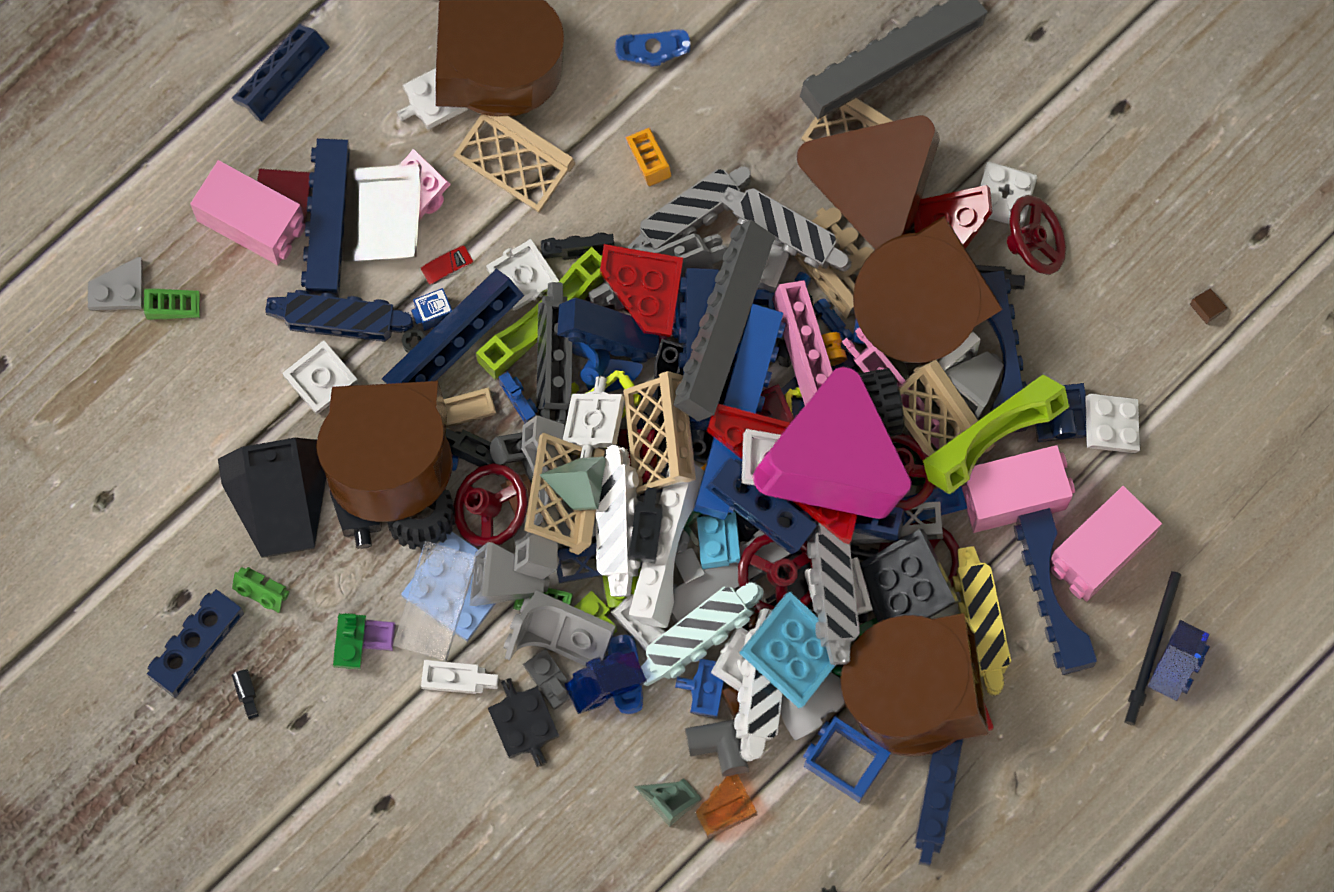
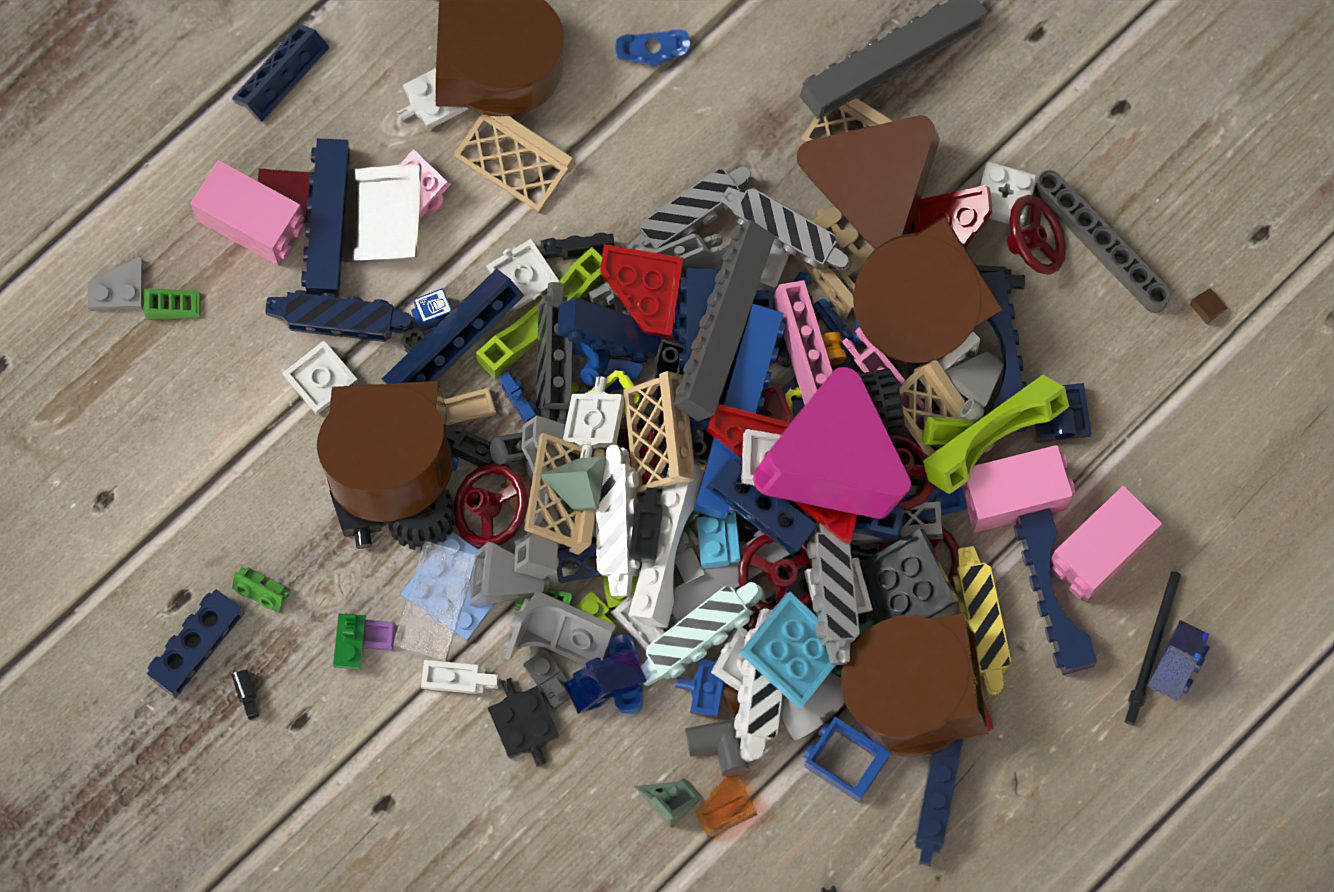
(276, 493): black wedge -> none
(446, 264): red sticker -> none
(655, 171): light orange slope -> none
(943, 429): none -> lime tile
(972, 410): none -> light grey hinge
(1104, 253): none -> dark grey beam
(1112, 423): white plate -> none

